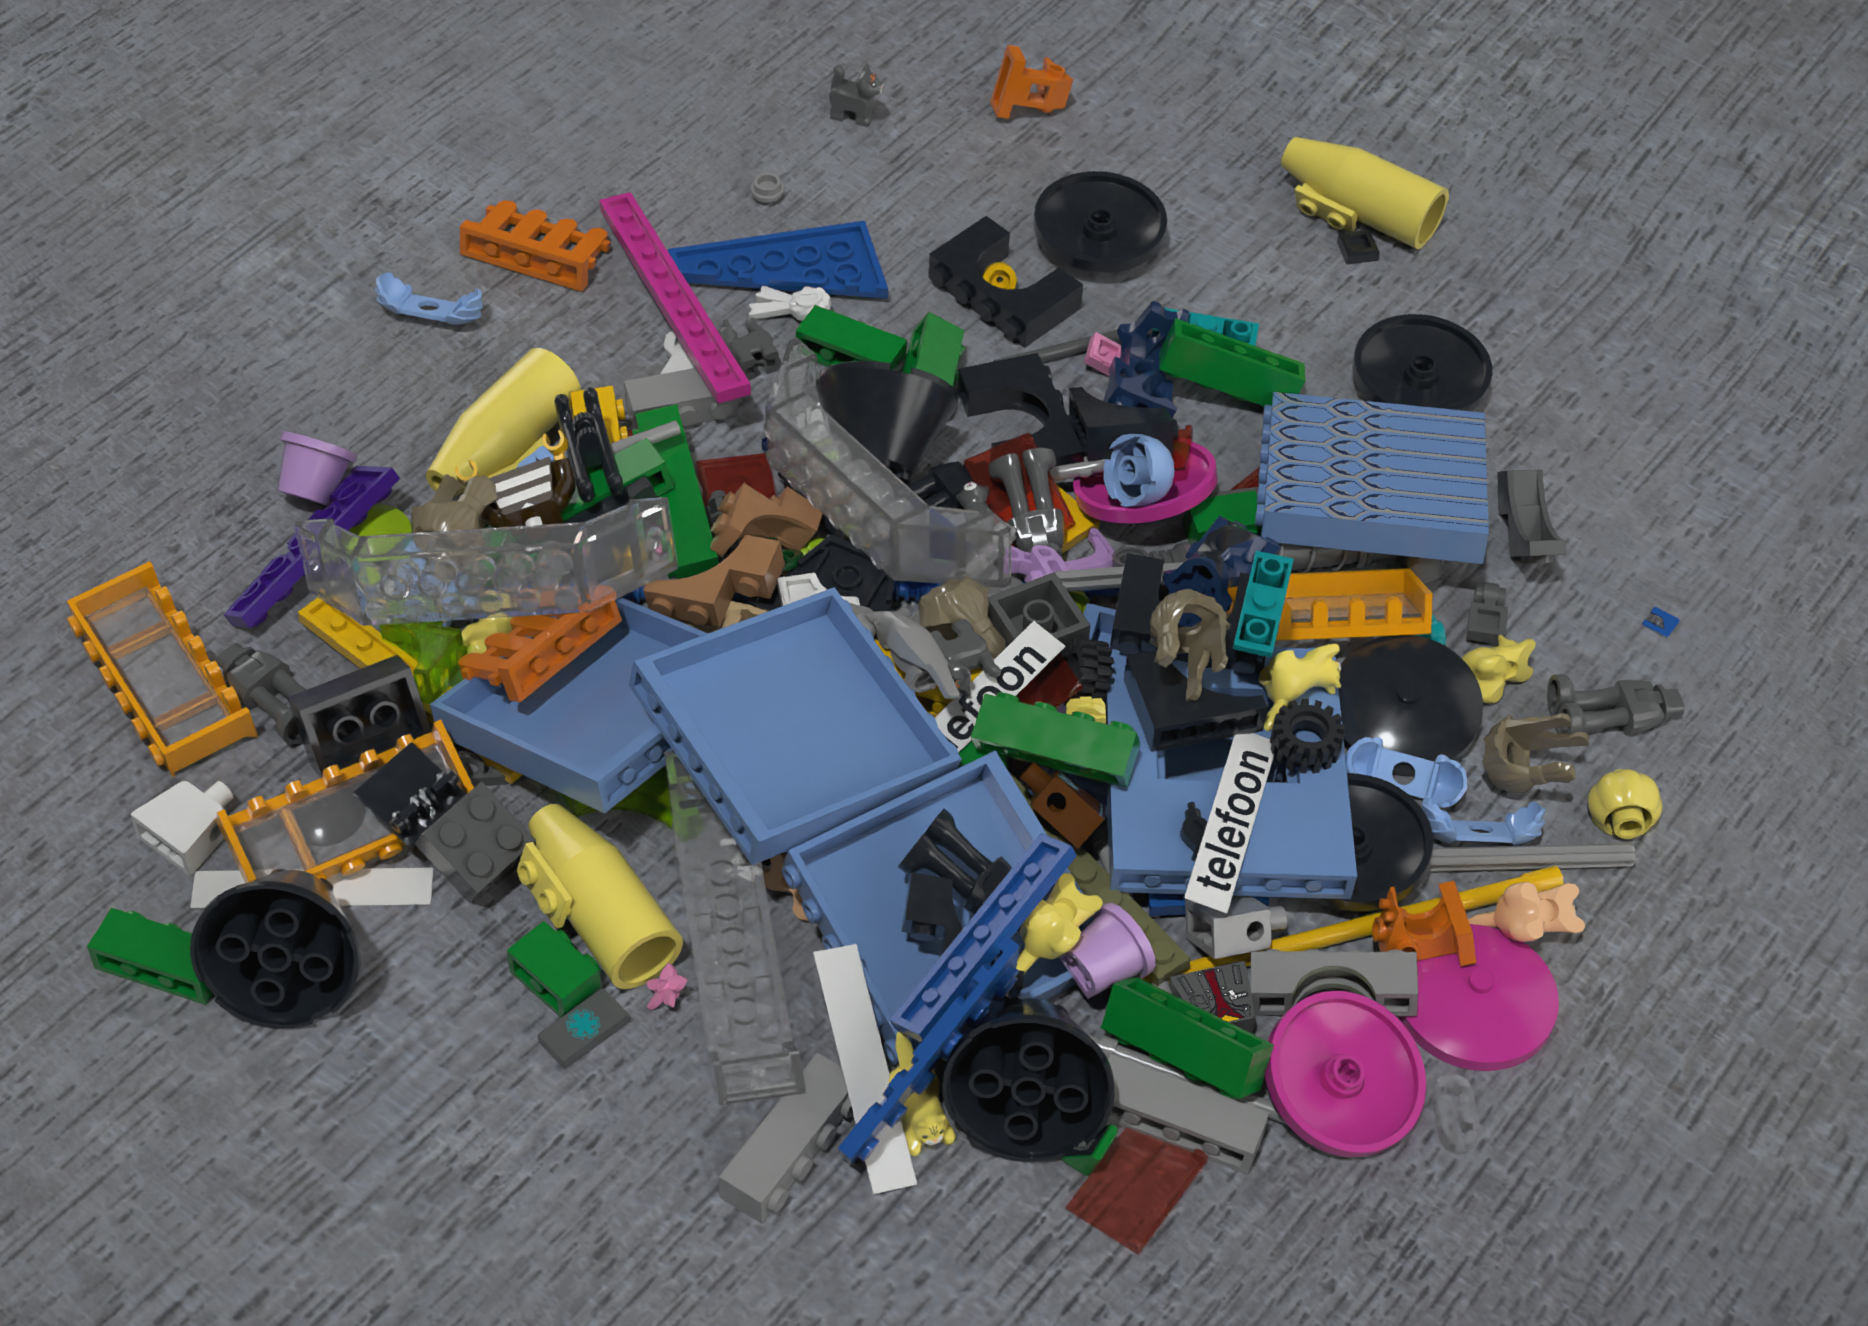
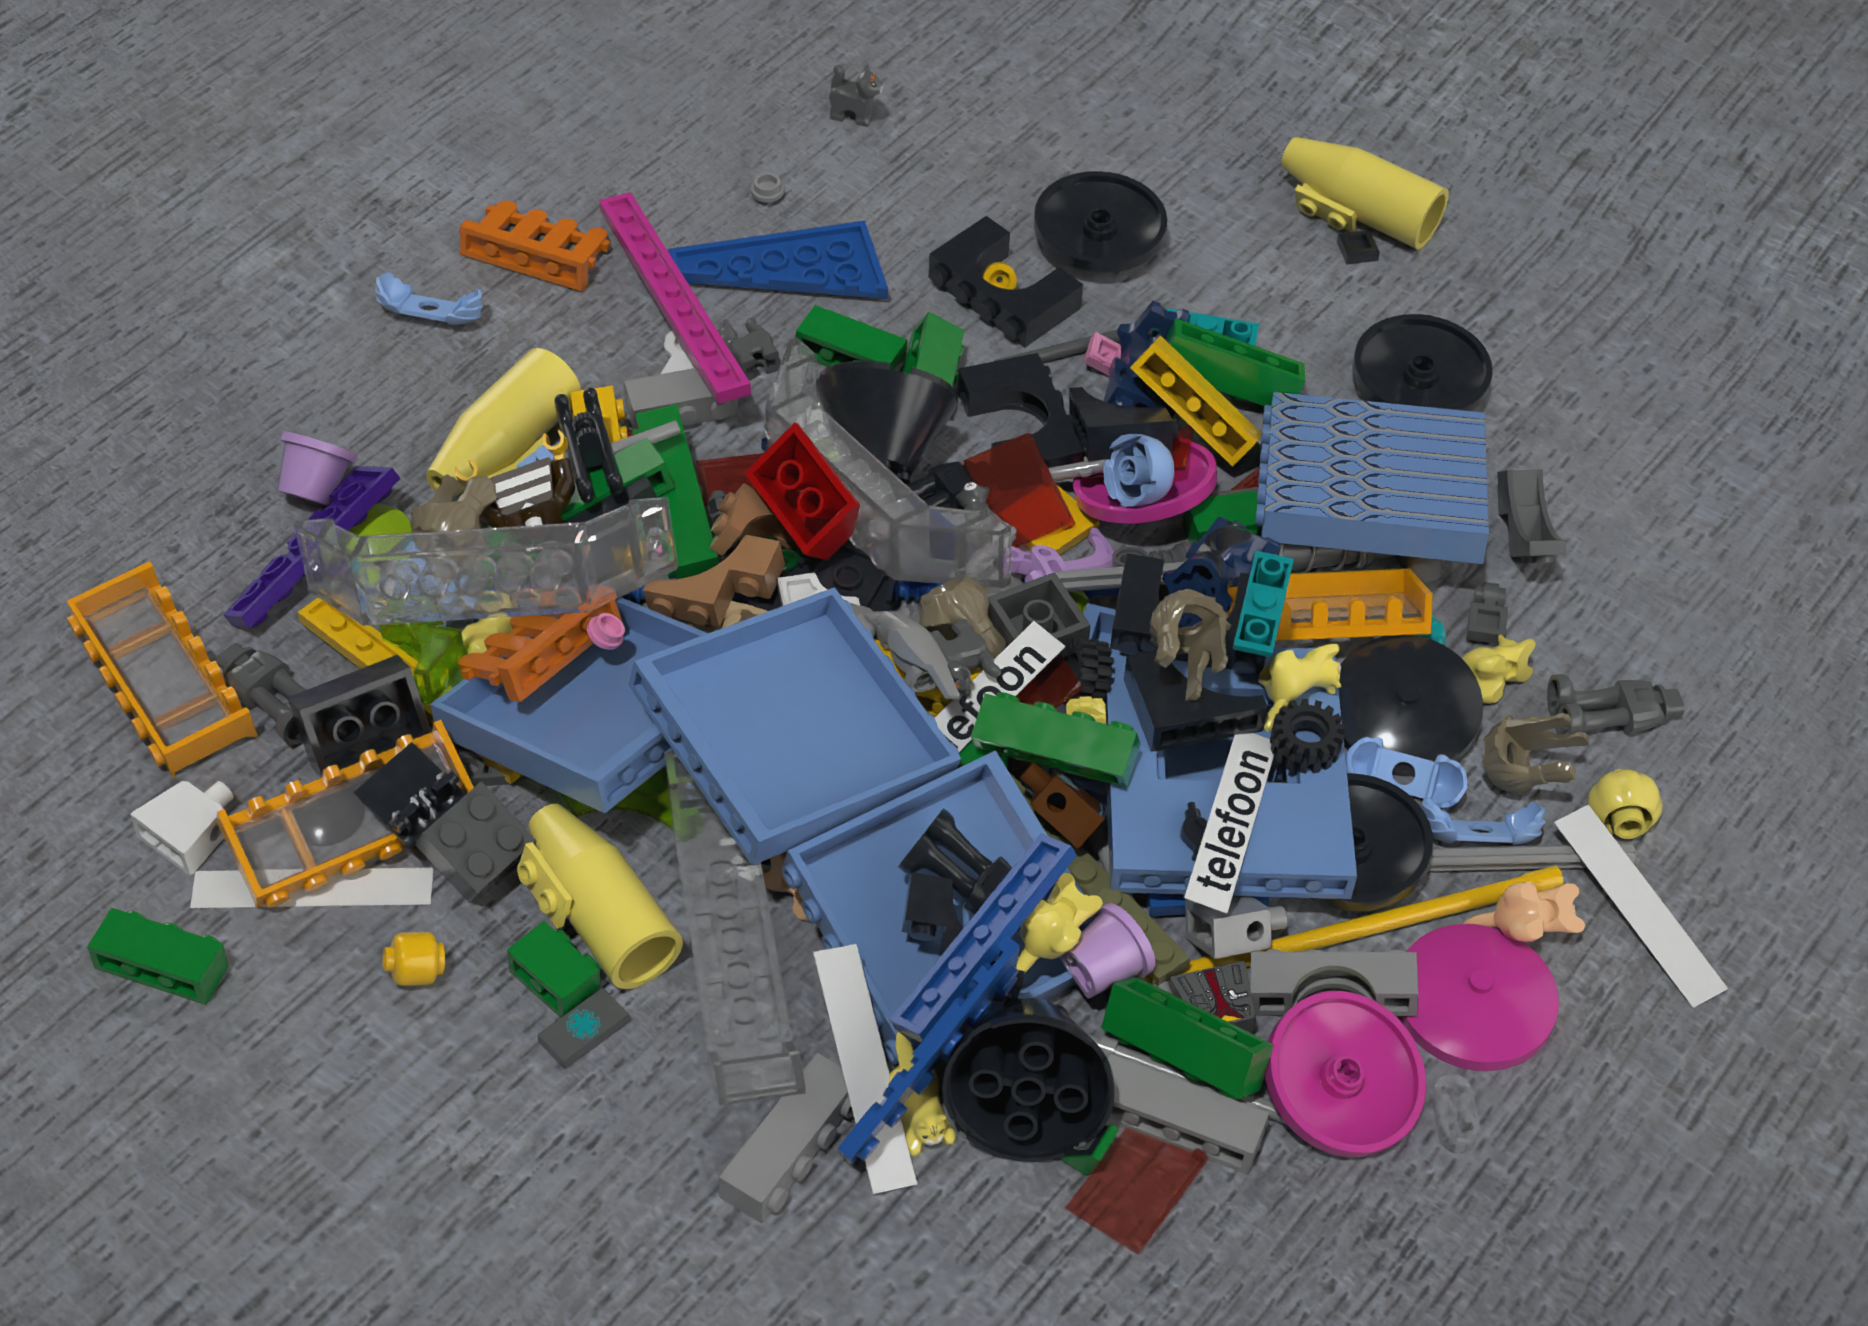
(277, 950): black cone -> none
(414, 958): none -> yellow head
(606, 631): none -> bright pink plate
(666, 988): bright pink plant -> none
(776, 303): white piece -> none
(805, 494): none -> red slope
(1016, 81): orange tile -> none
(1044, 524): dark grey piece -> none
(1196, 401): none -> yellow brick
(1430, 933): orange tile -> none
(1641, 906): none -> white sticker
(1661, 622): blue sticker -> none

